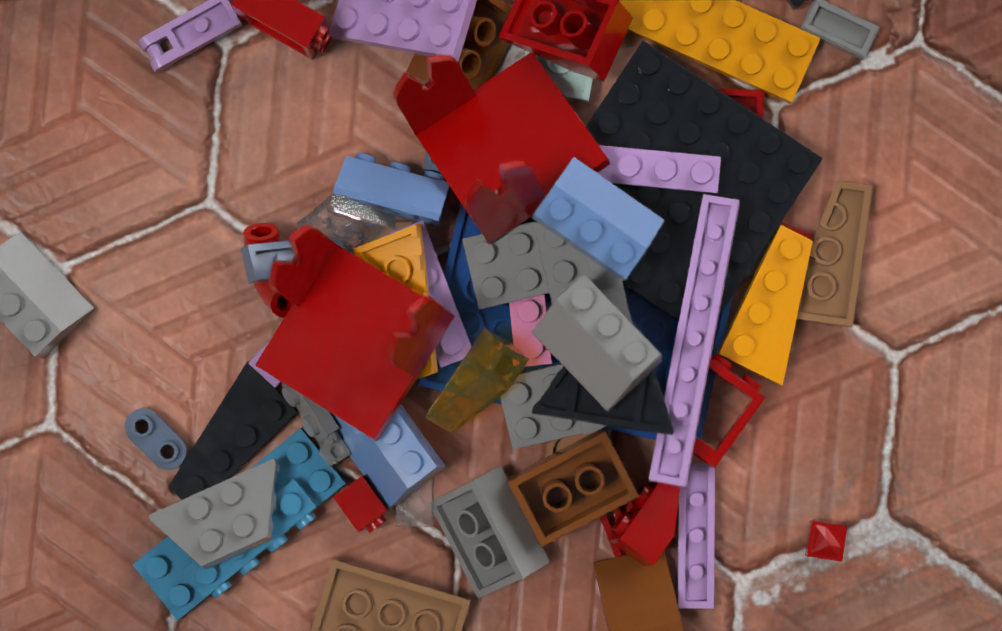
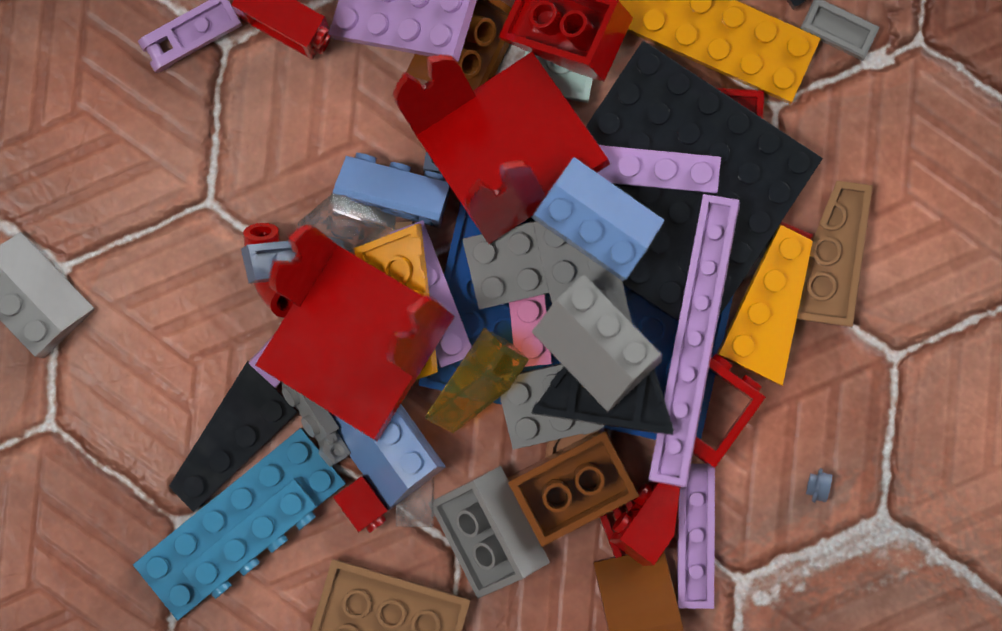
(156, 438): sand blue plate -> none
(224, 516): light grey wing -> none
(819, 486): none -> sand blue plate
(826, 541): red tile -> none

